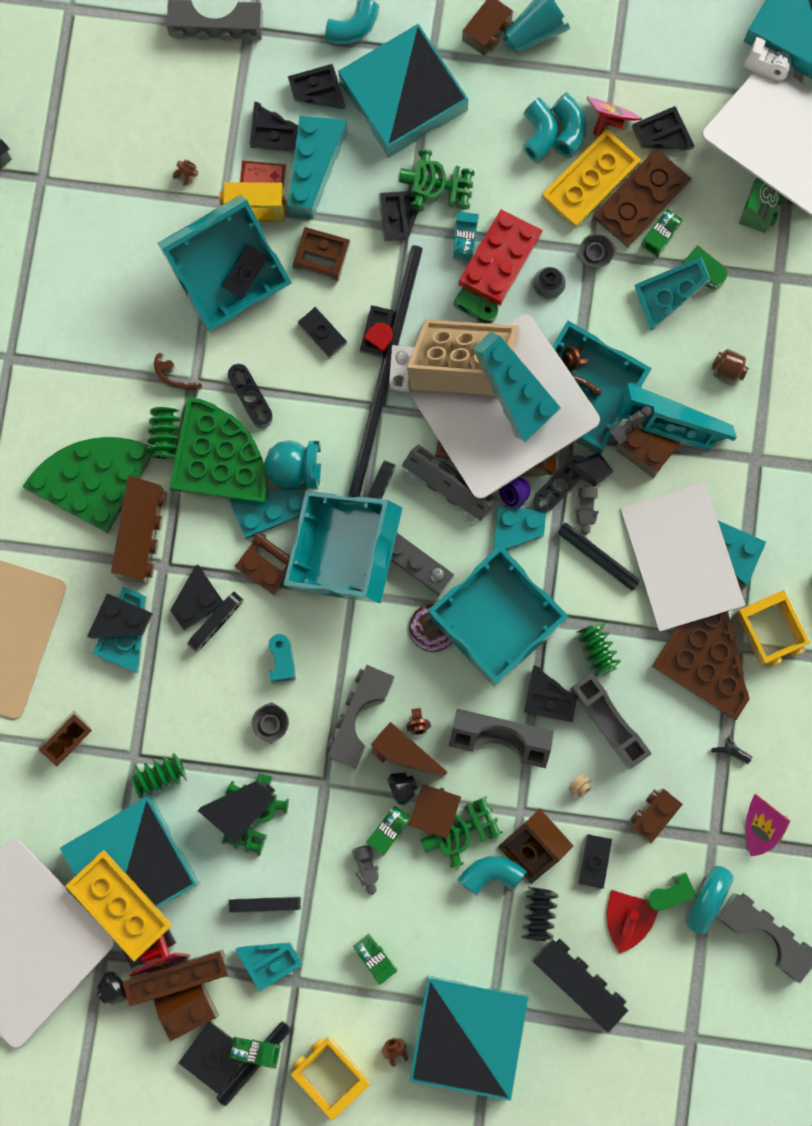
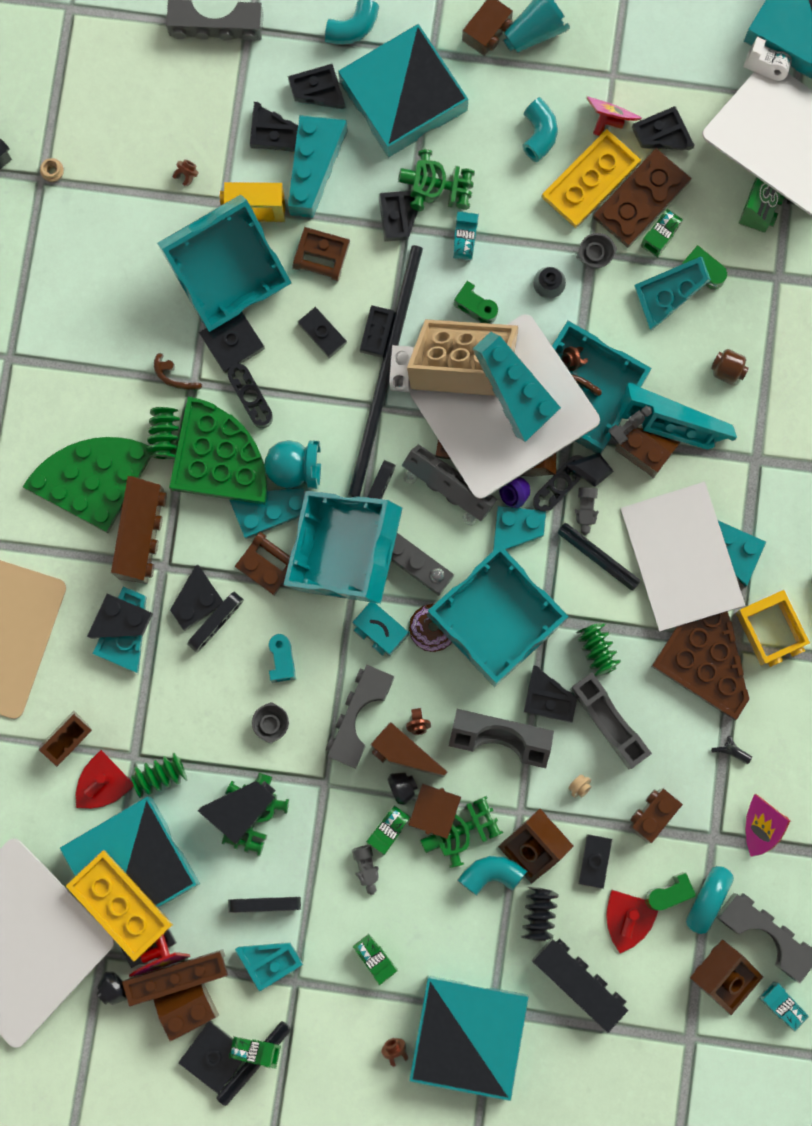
(47, 165): none -> tan plate
(101, 783): none -> red shield
(232, 342): none -> black plate
(244, 271): black plate -> none
(262, 172): clear red sticker -> none
(348, 1096): yellow window -> none
(380, 336): red tile -> none
(380, 629): none -> teal brick
(500, 257): red plate -> none
(573, 125): teal cylinder -> none
(726, 976): none -> reddish brown slope
(783, 1006): none -> teal leg

